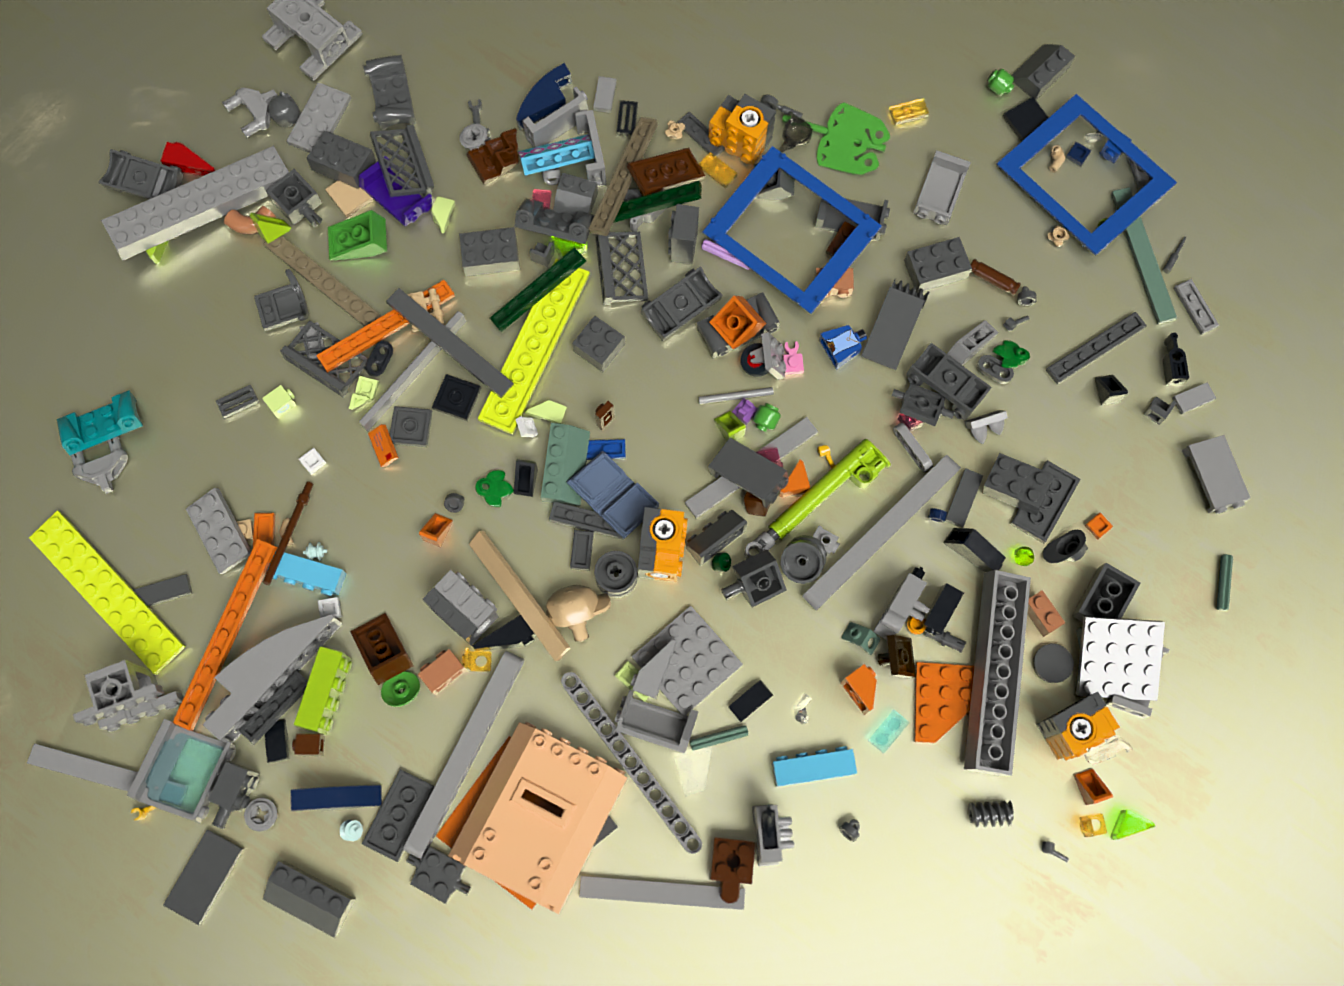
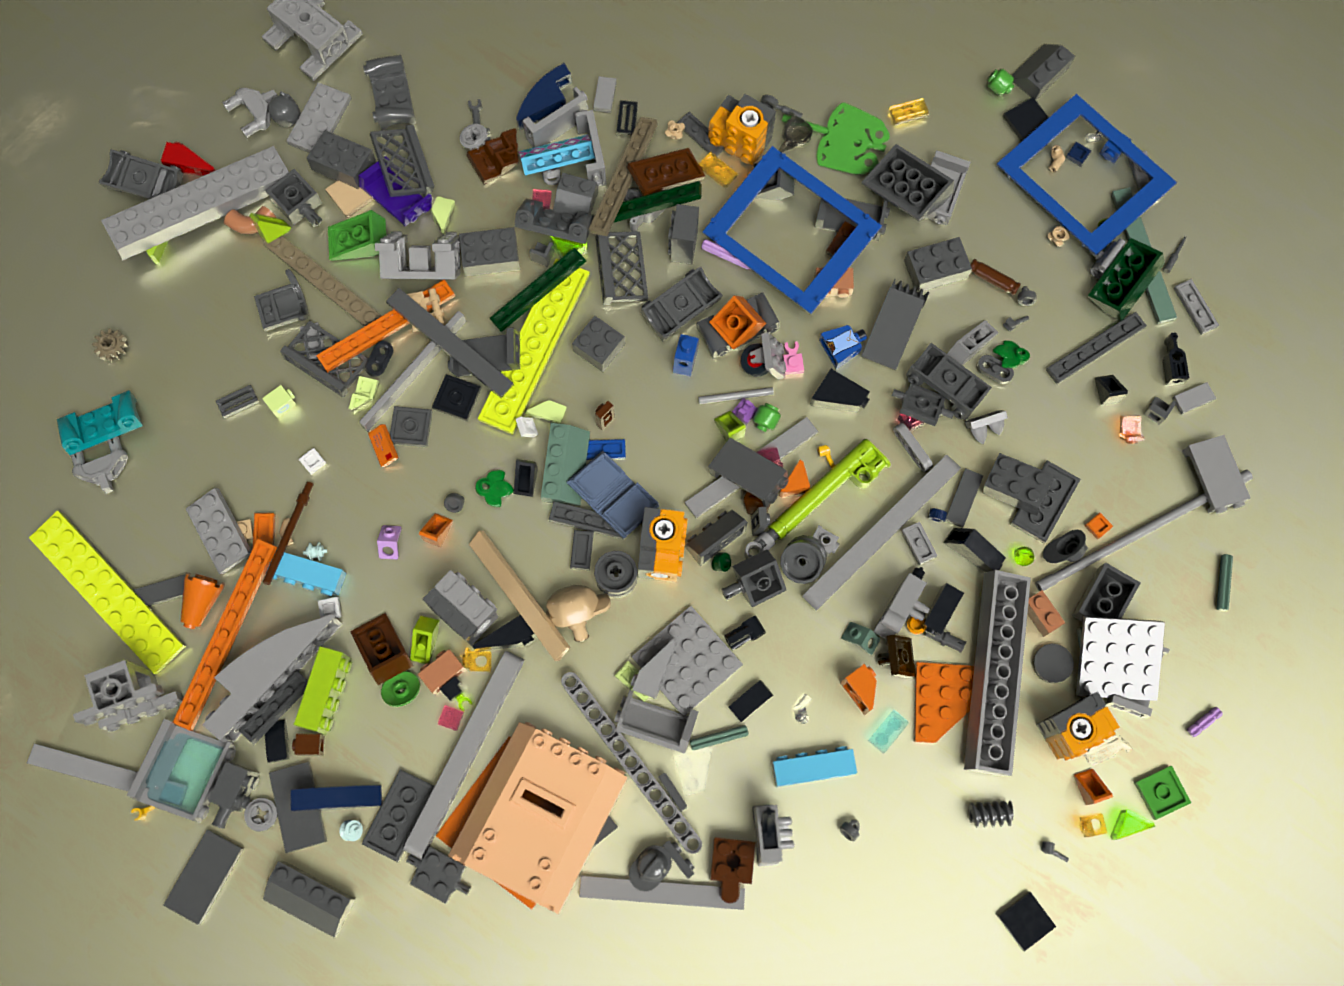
(103, 346): none -> dark tan gear
(198, 599): none -> orange cone
(297, 828): none -> dark grey tile
(388, 538): none -> lavender bracket
(393, 257): none -> light grey piece
(424, 639): none -> lime slope
(450, 718): none -> clear pink tile
(452, 692): none -> black piece
(499, 351): none -> dark grey panel
(650, 868): none -> dark grey piece
(678, 800): none -> dark grey tile
(685, 352): none -> blue torso
(685, 865): none -> dark grey plate
(749, 630): none -> black piece
(759, 521): none -> dark grey plate
(840, 393): none -> black slope
(909, 183): none -> dark grey slope
(919, 543): none -> light grey plate
(1026, 921): none -> black tile
(1052, 579): none -> light grey piece
(1105, 258): none -> light grey pin
(1127, 278): none -> dark green slope
(1131, 429): none -> clear orange bracket
(1162, 792): none -> bright green tile
(1204, 722): none -> lavender axle

